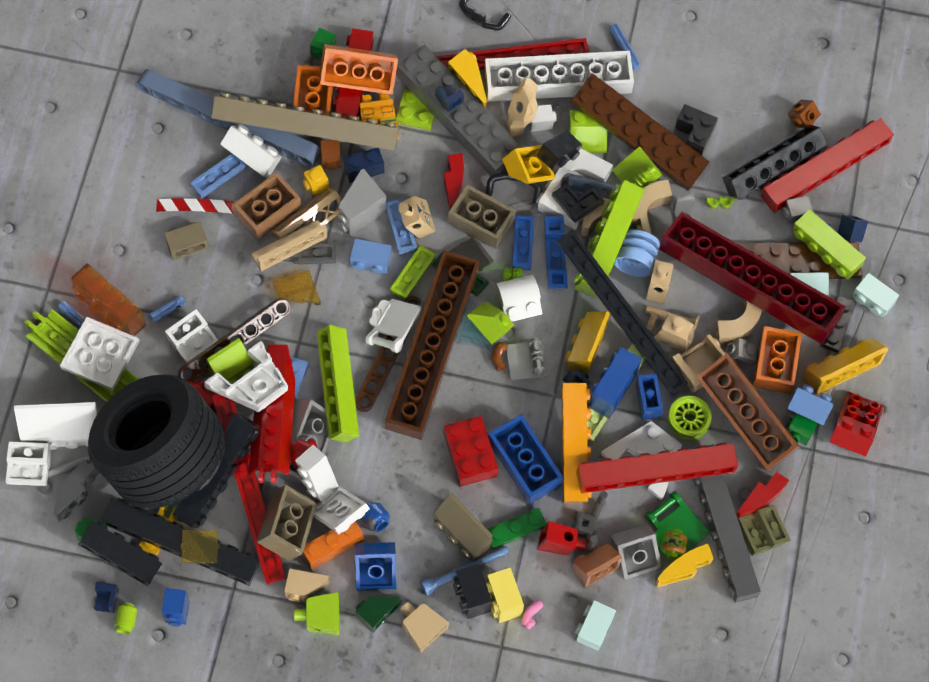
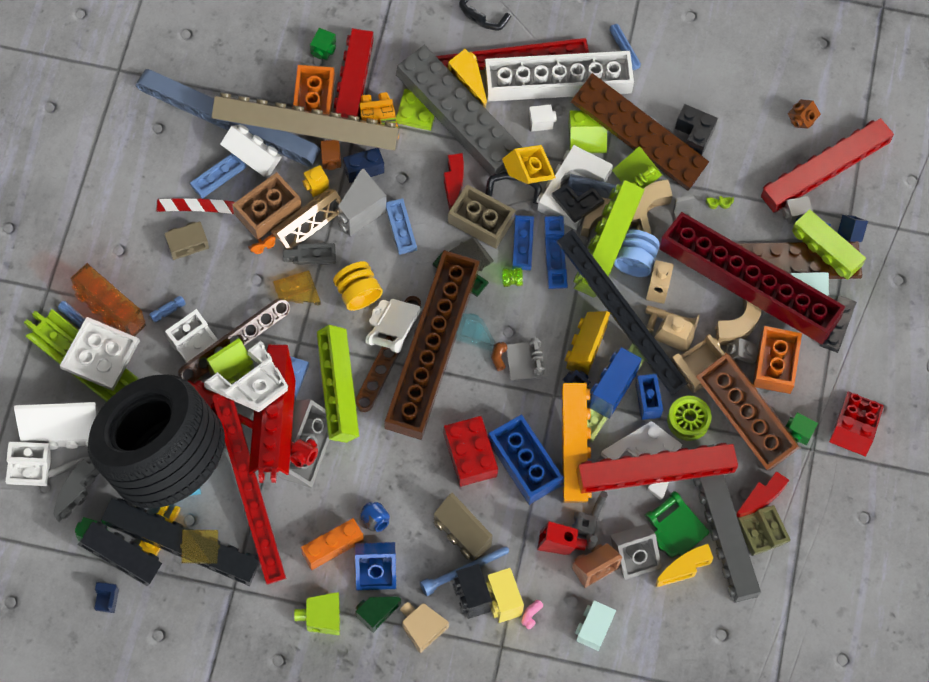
(125, 618): lime brick -> none
(175, 607): blue brick -> none
(238, 437): black arch -> none
(258, 248): none -> orange piece
(287, 523): dark tan brick -> none
(289, 245): tan fence -> none
(304, 584): tan slope -> none
(316, 474): white brick -> none
(340, 510): white plate -> none
(357, 285): none -> yellow wheel
(358, 69): orange slope -> none
(370, 256): medium blue brick -> none
(413, 272): lime plate -> none
(417, 216): tan torso -> none
(449, 97): dark blue panel -> none
(491, 321): lime slope -> none
(516, 528): green plate -> none
(520, 297): white brick -> none
(526, 95): tan piece -> none
(560, 150): black brick -> none
(674, 543): clear neon green head -> none
(735, 181): black brick -> none
(811, 404): medium blue brick -> none
(845, 365): yellow slope -> none
(875, 295): light aqua brick -> none

